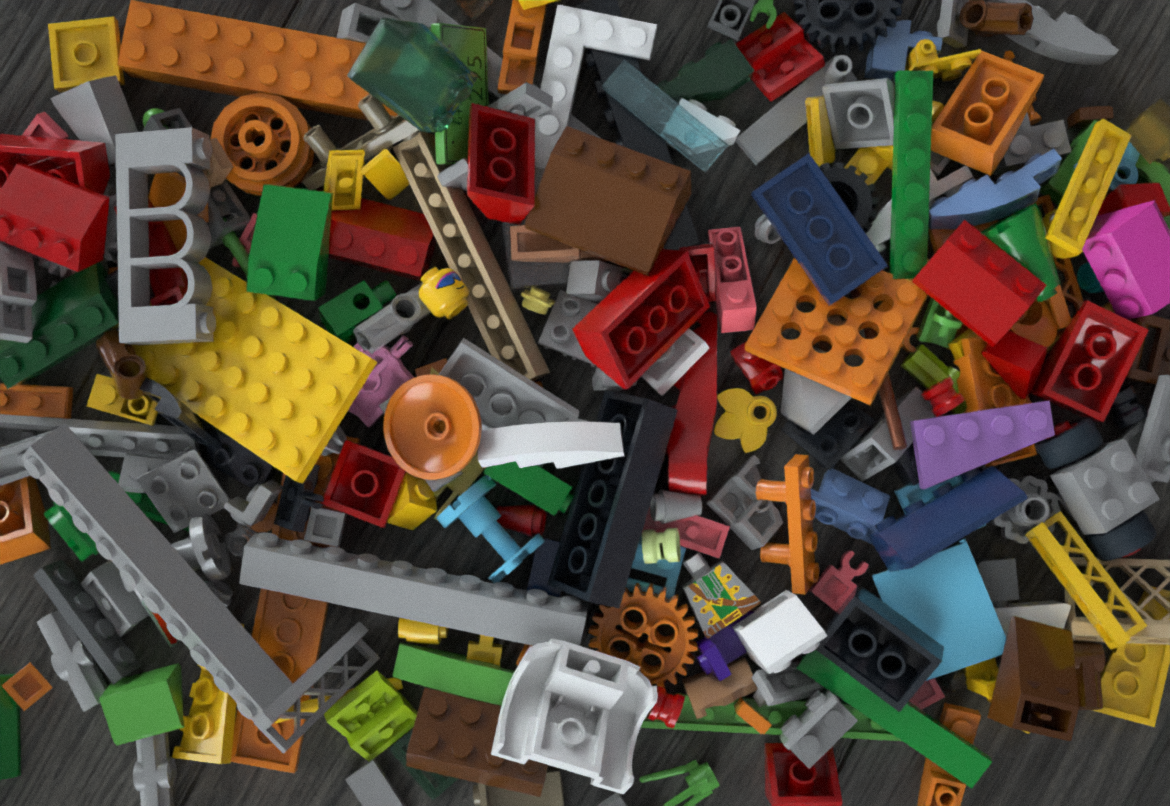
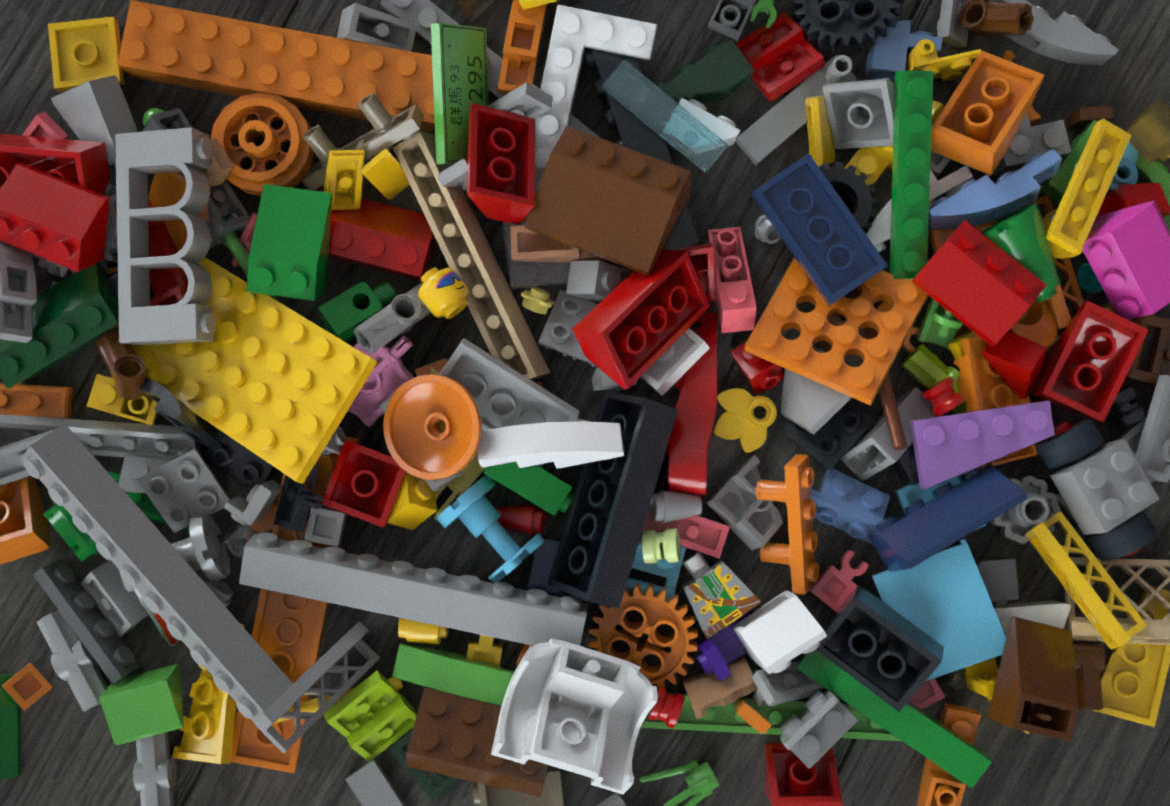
(413, 74): clear green slope -> none

